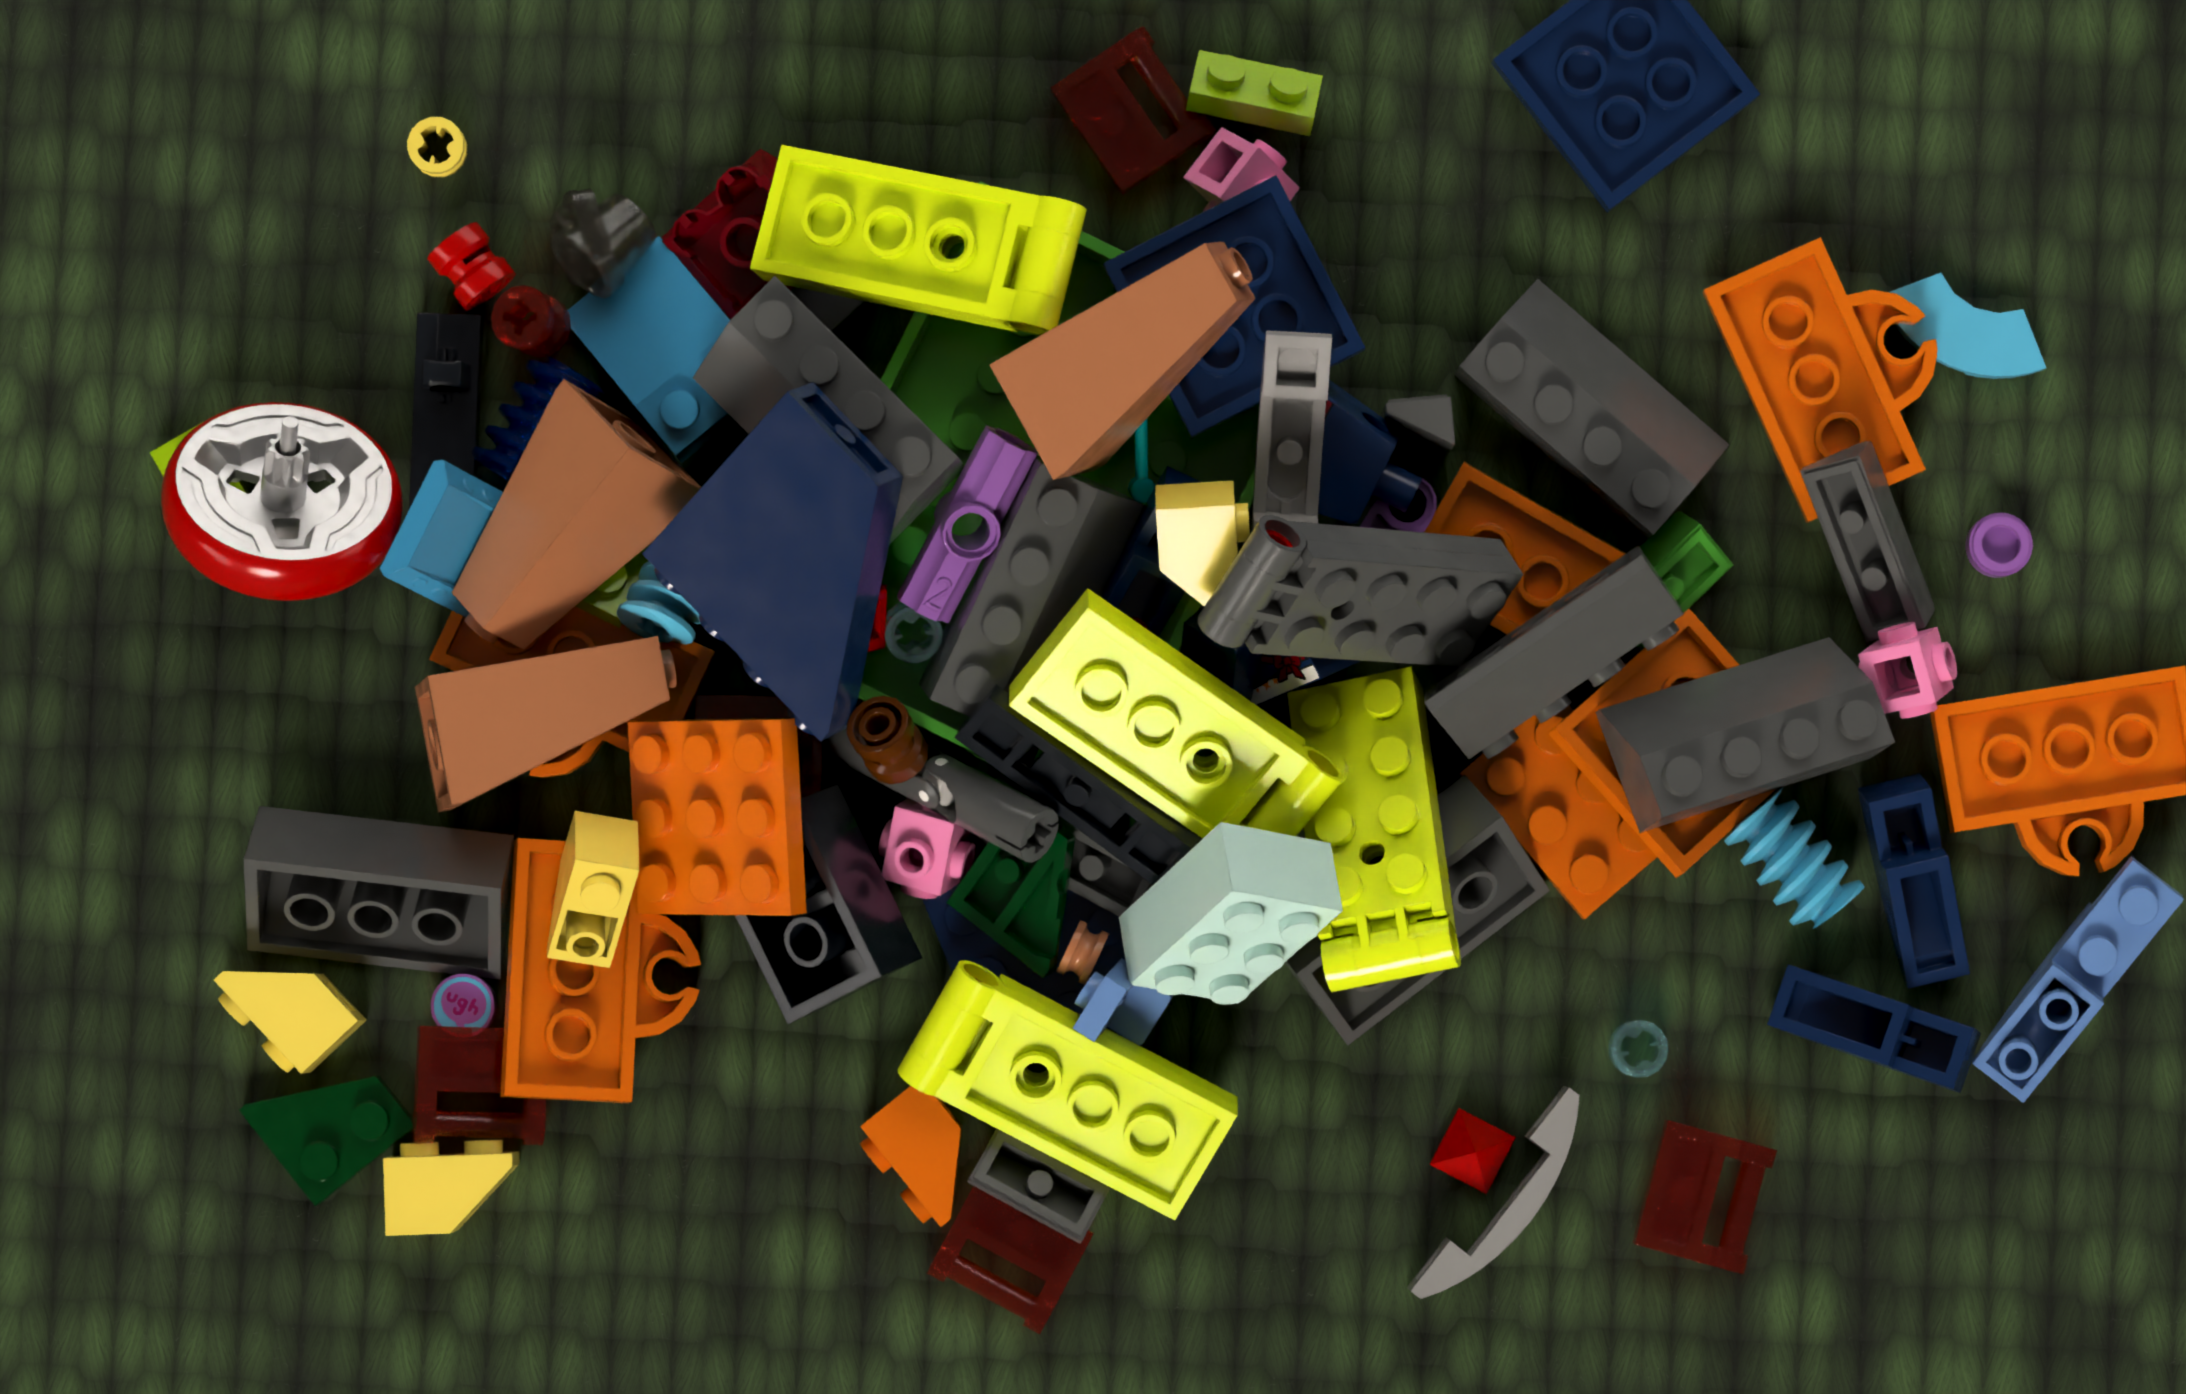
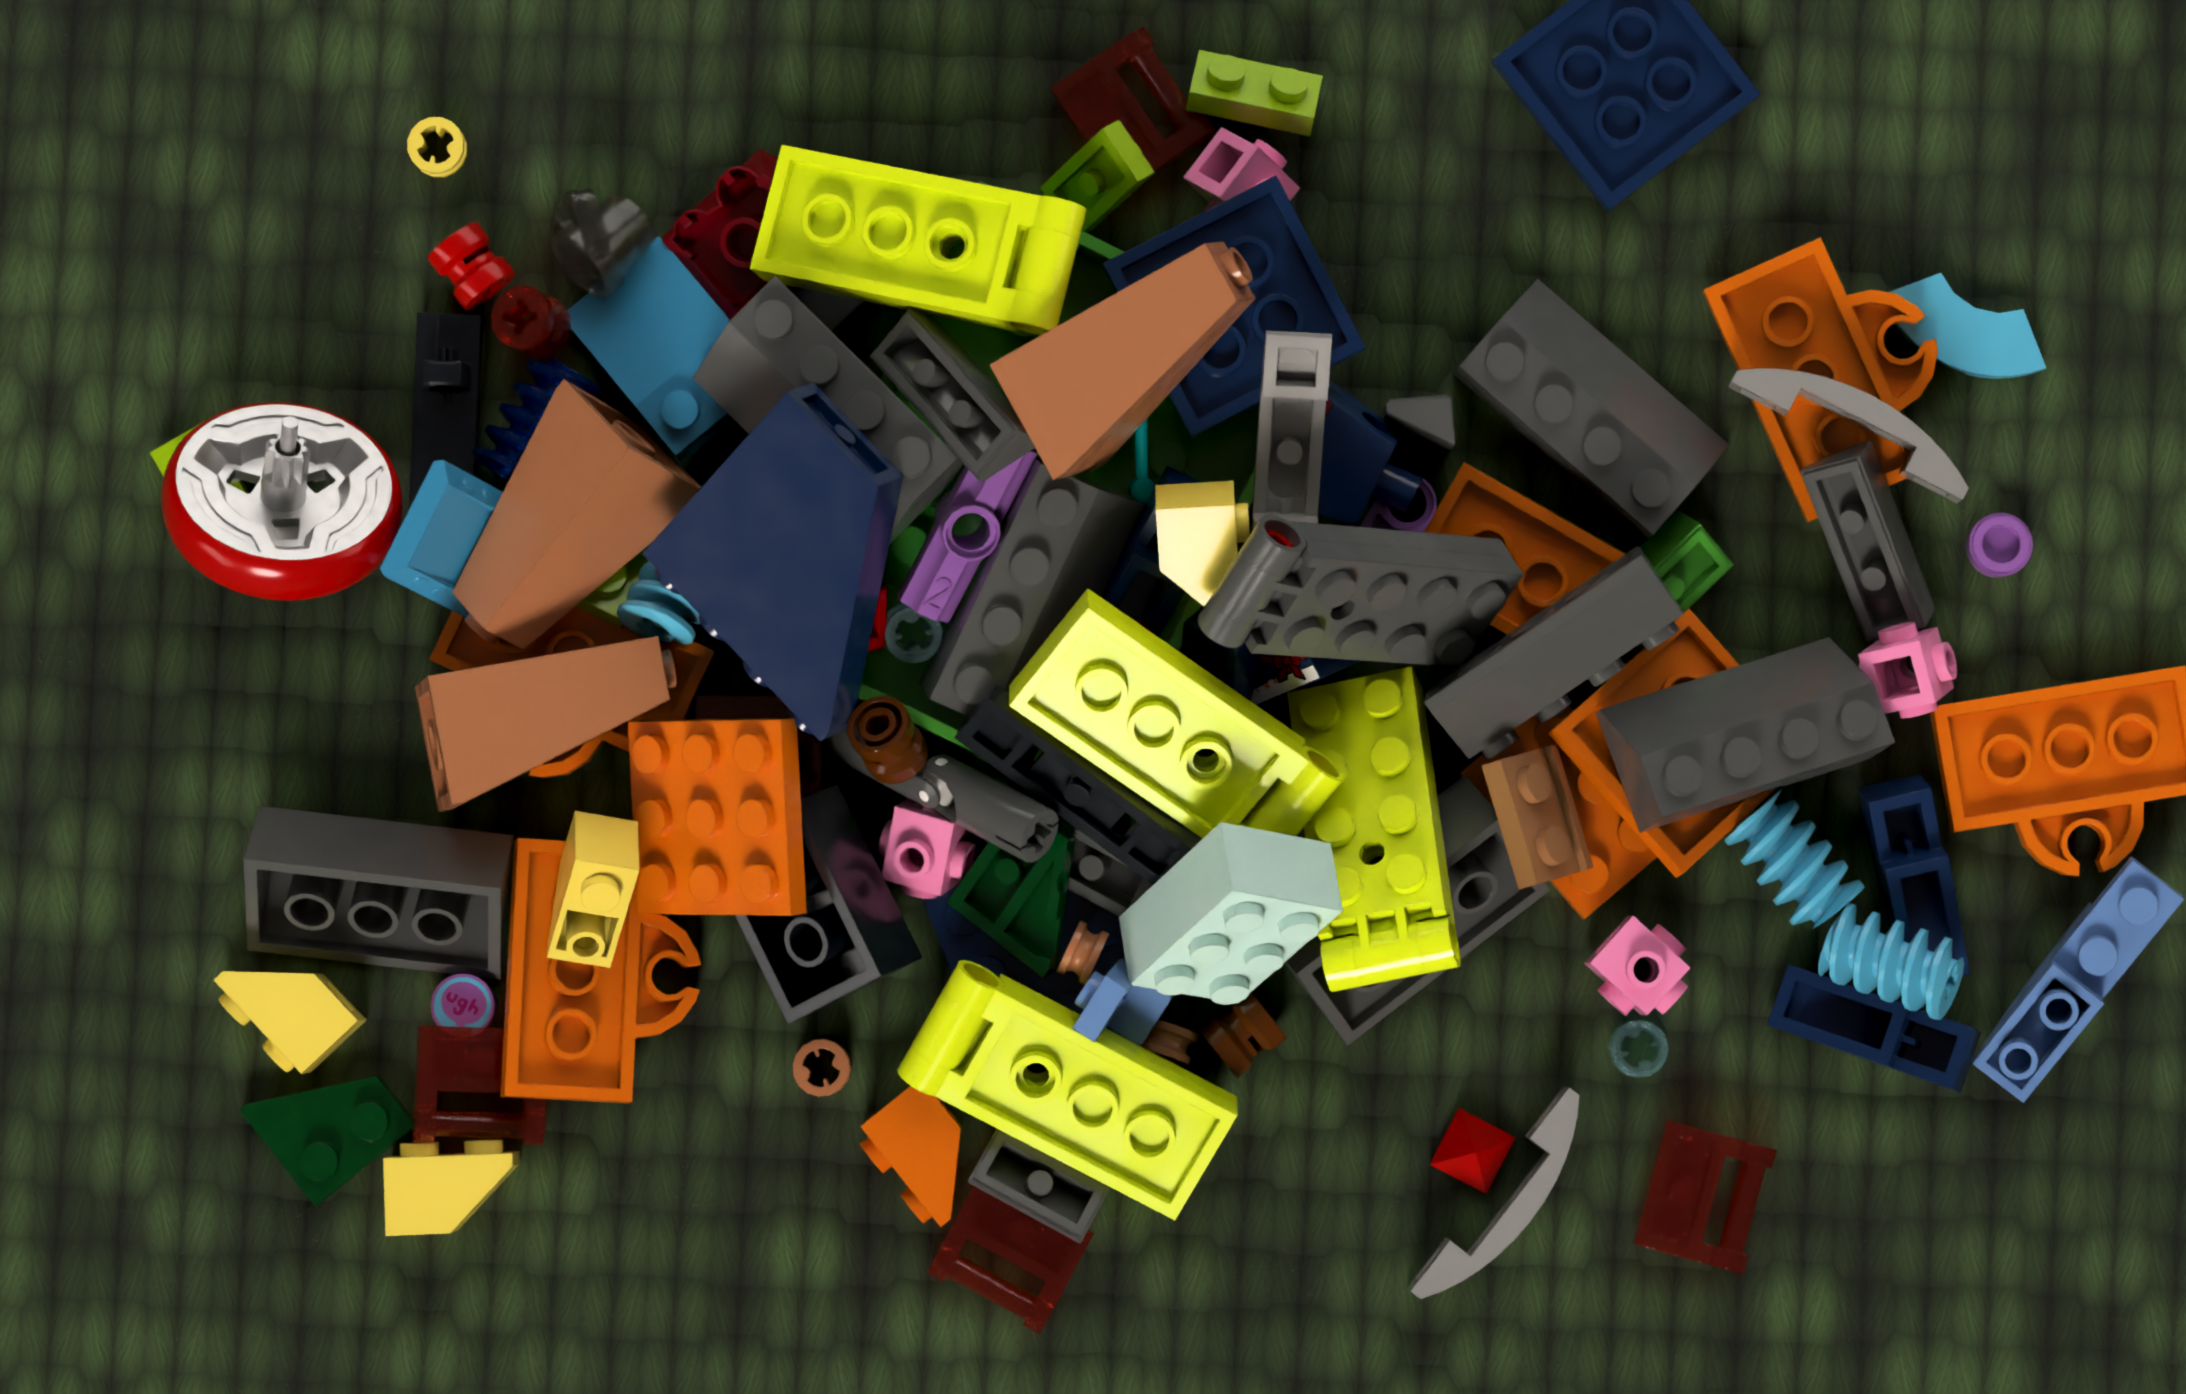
(803, 1073): none -> nougat bush
(952, 394): none -> dark grey slope
(1101, 174): none -> lime plate
(1170, 1042): none -> nougat bush
(1242, 1034): none -> reddish brown wheel
(1537, 816): none -> medium nougat plate
(1615, 966): none -> bright pink brick
(1891, 963): none -> medium azure piece
(1927, 461): none -> light grey slope

